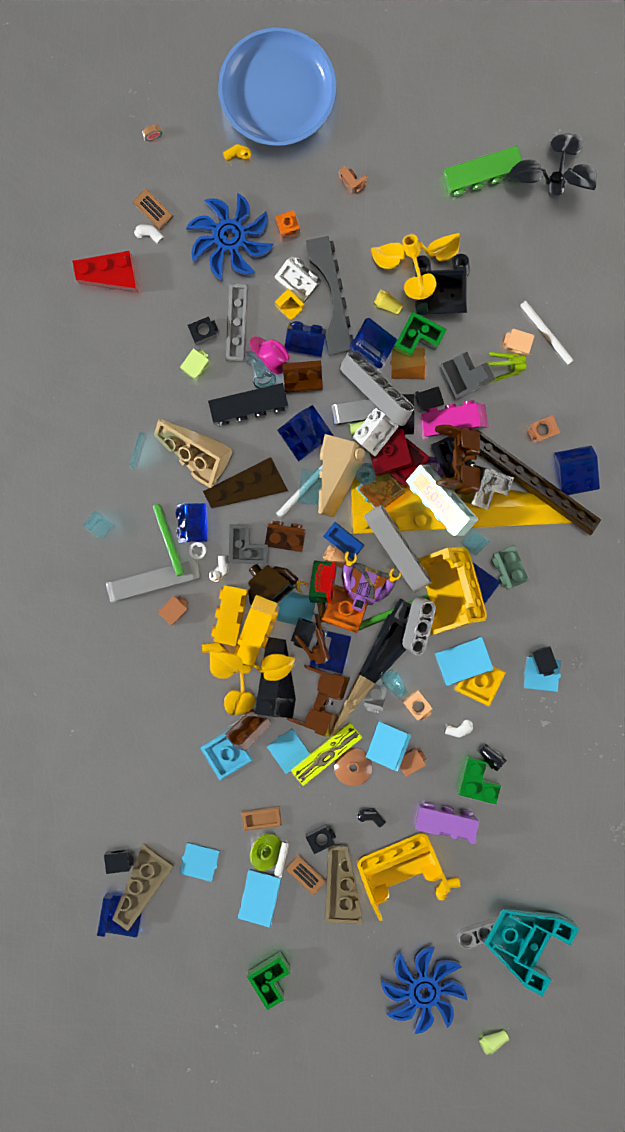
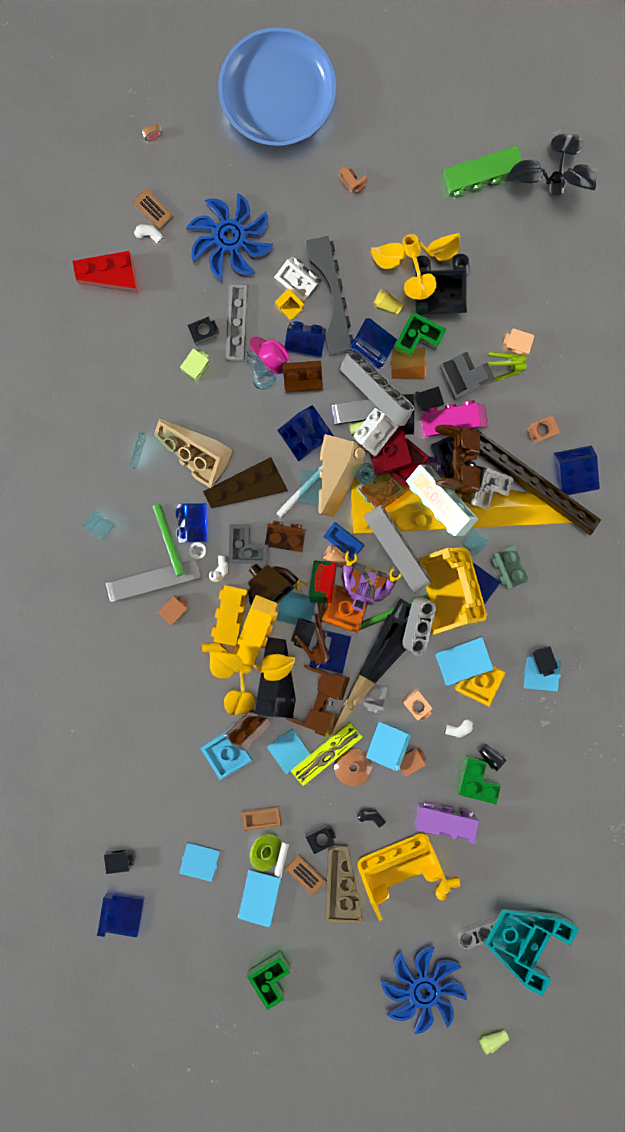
(144, 881): dark tan wing -> none
(238, 151): yellow arm -> none
(248, 404): black brick -> none
(287, 224): orange brick -> none
(394, 683): clear light blue cone -> none
(546, 332): white bar -> none

